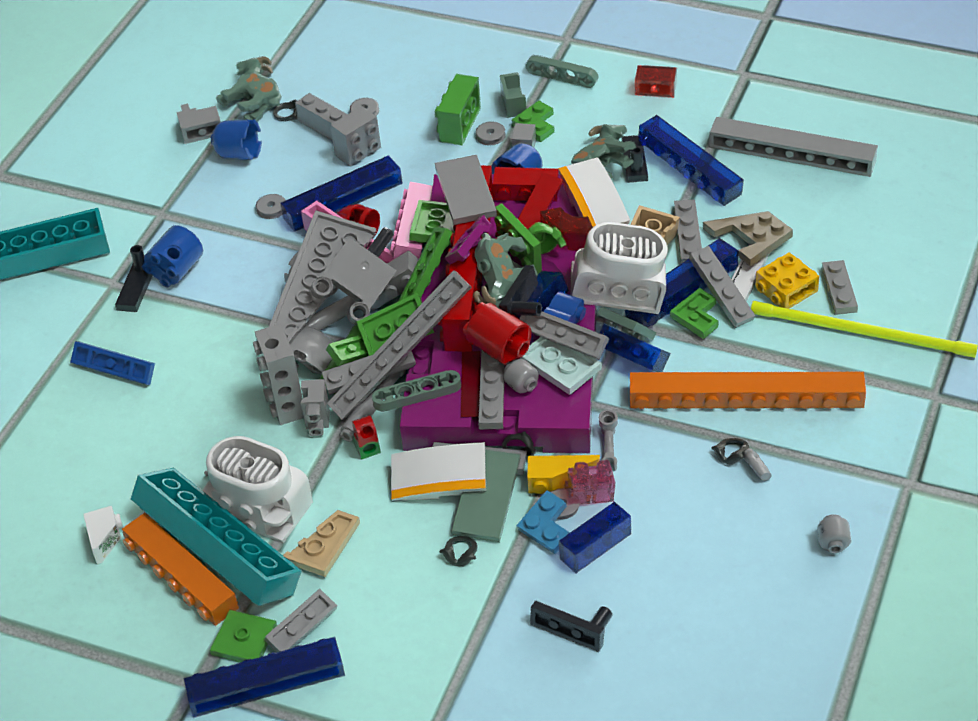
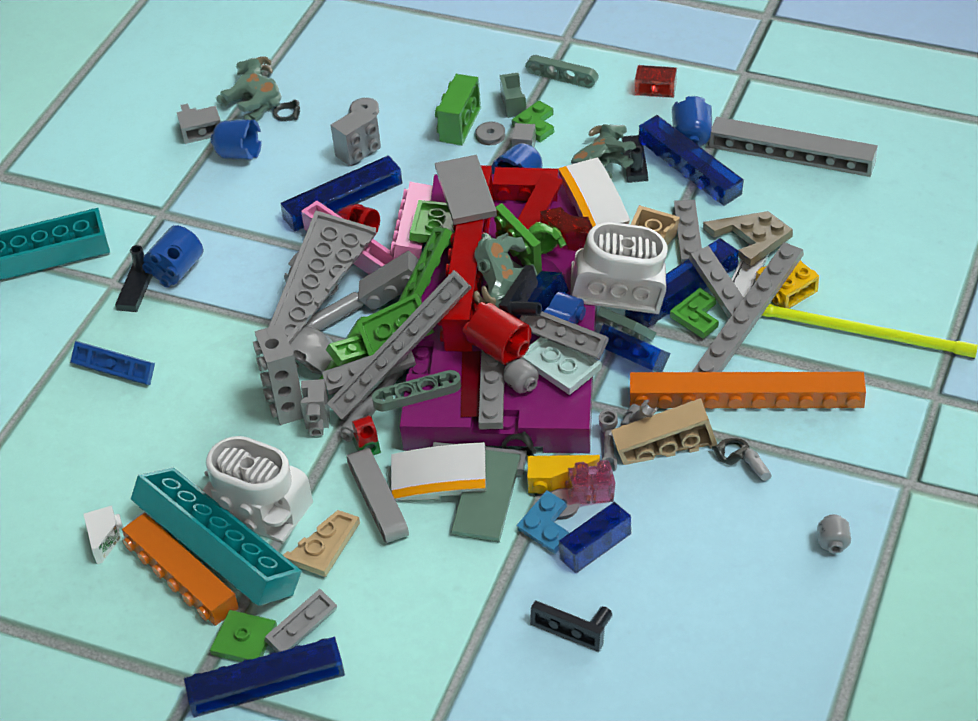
(264, 203): light grey piece -> none
(317, 114): light grey brick -> none
(358, 273): light grey piece -> none
(377, 495): none -> light grey beam
(466, 557): pearl dark grey piece -> none
(468, 240): magenta hinge -> none
(637, 413): none -> light grey brick
(665, 433): none -> tan wedge
(693, 119): none -> blue cylinder
(750, 309): none -> light grey plate
(839, 287): light grey plate -> none

